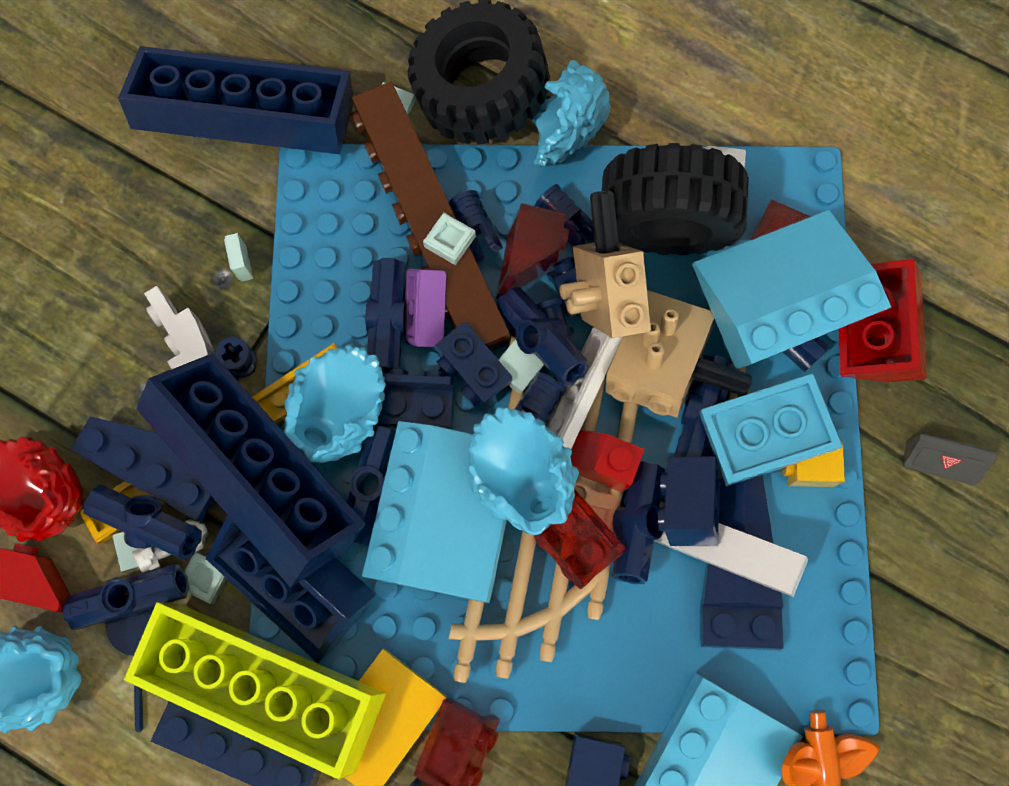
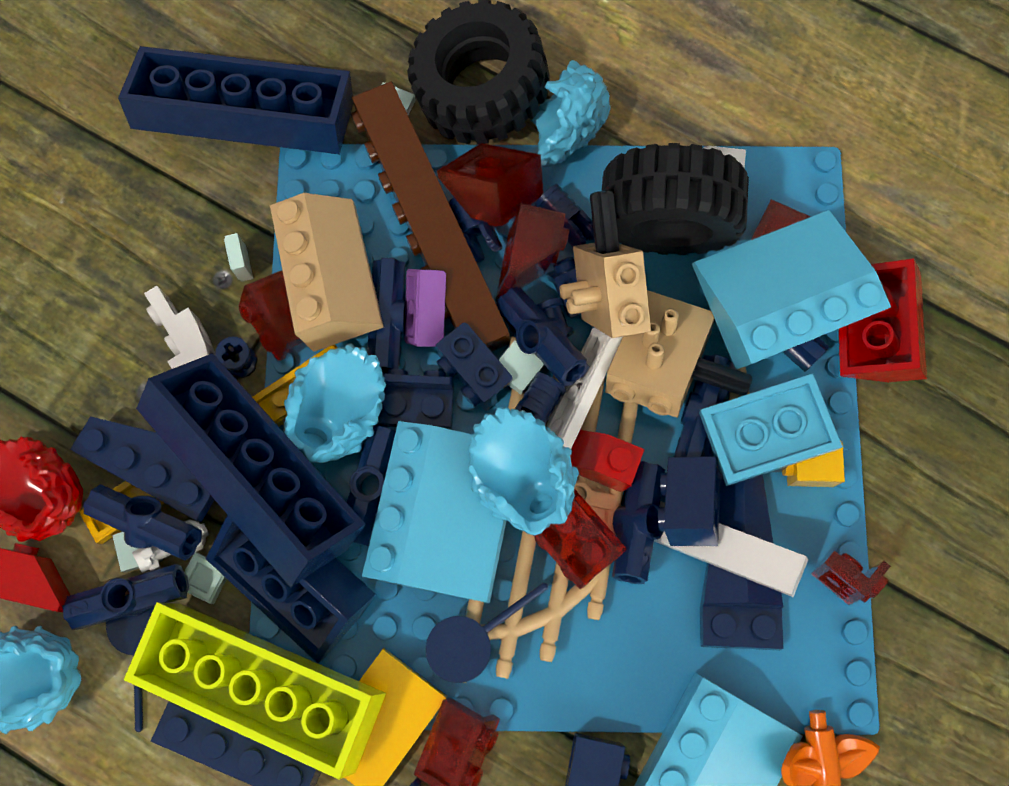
(268, 310): none -> clear red bracket
(325, 269): none -> tan slope
(449, 238): light aqua tile -> none
(461, 647): none -> dark blue piece
(493, 181): none -> clear red slope
(844, 577): none -> clear red bracket
(948, 458): dark grey slope -> none

